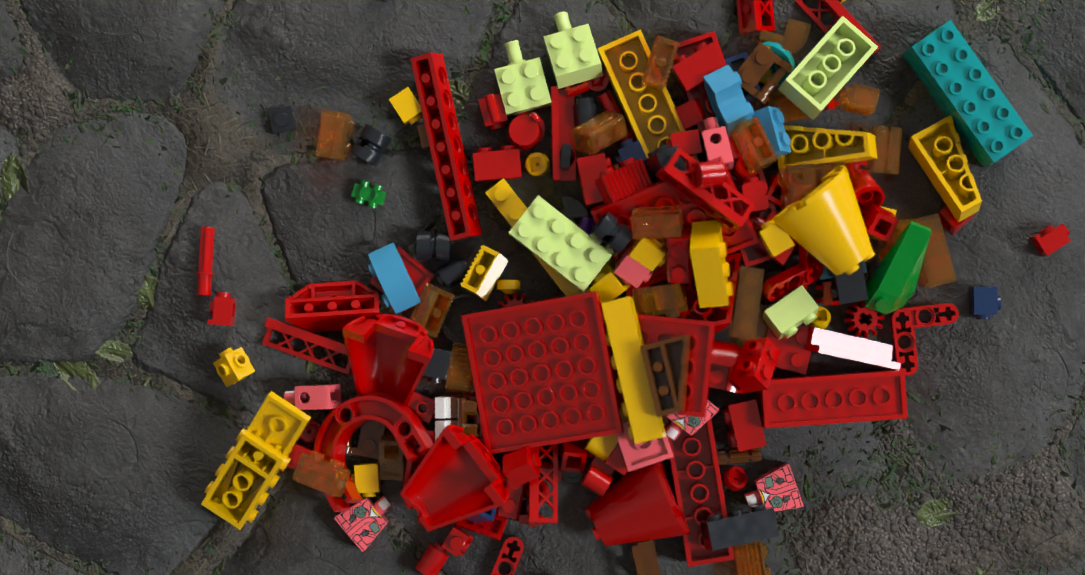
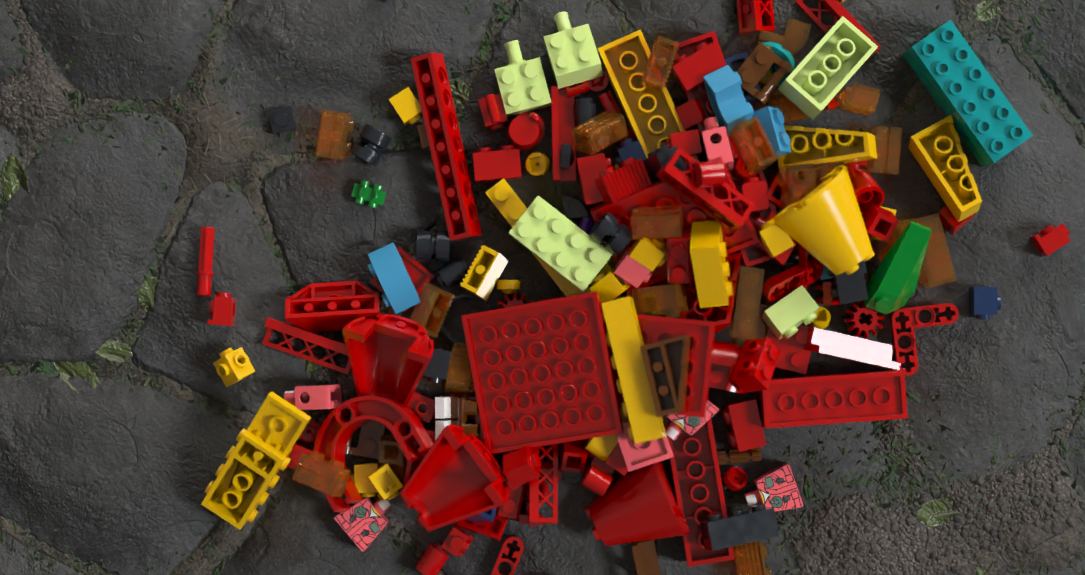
(385, 482): none -> yellow bracket

